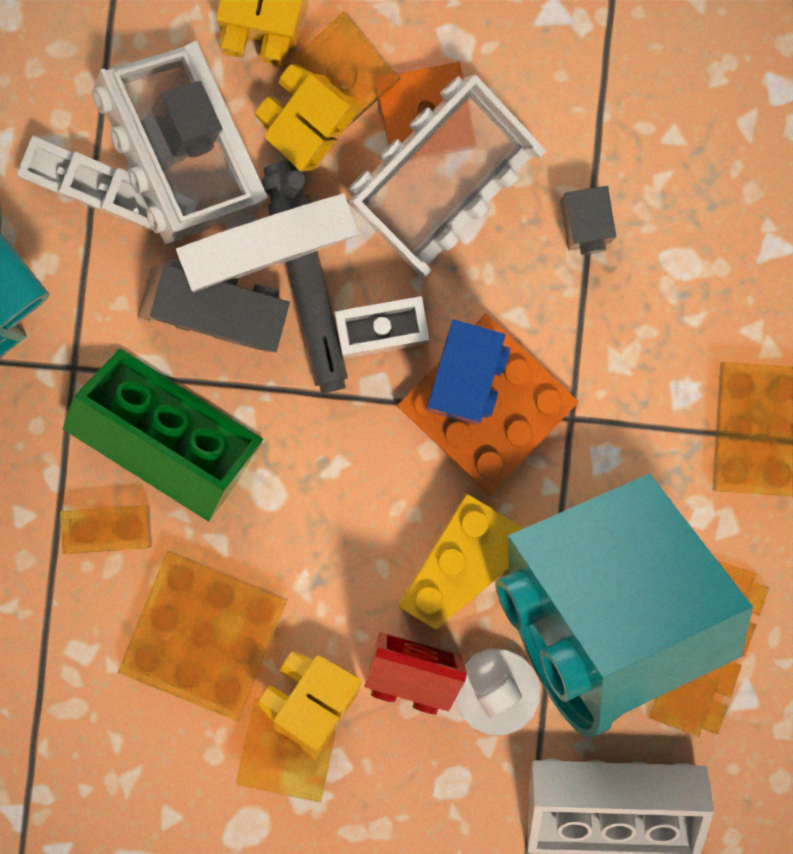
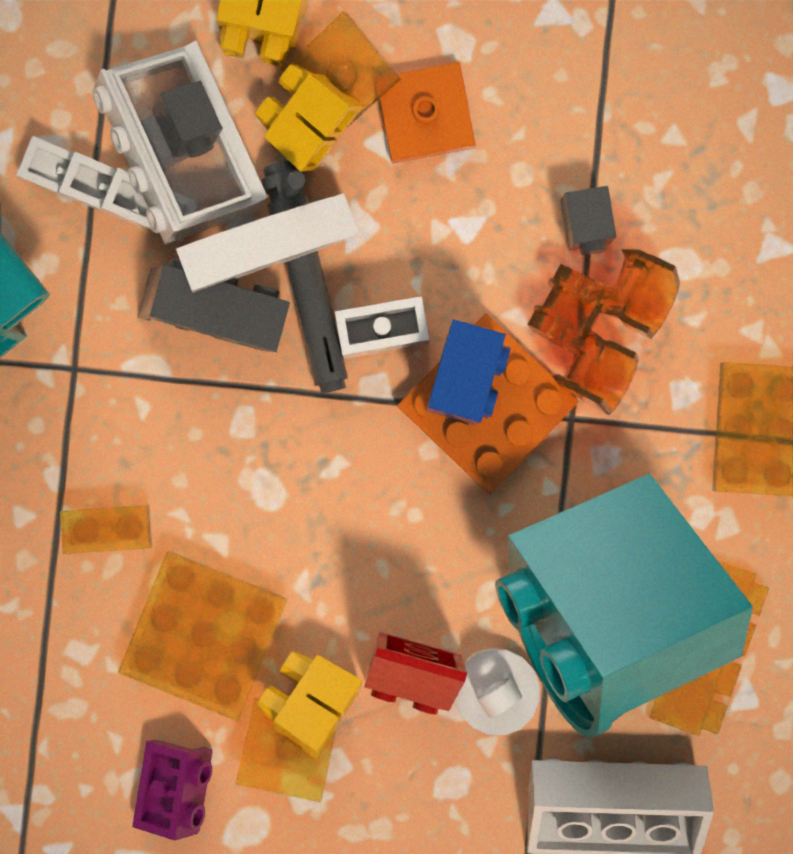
(161, 433): green slope -> none
(172, 790): none -> magenta bracket
(443, 172): clear window -> none
(460, 563): yellow wedge -> none
(639, 299): none -> clear orange piece

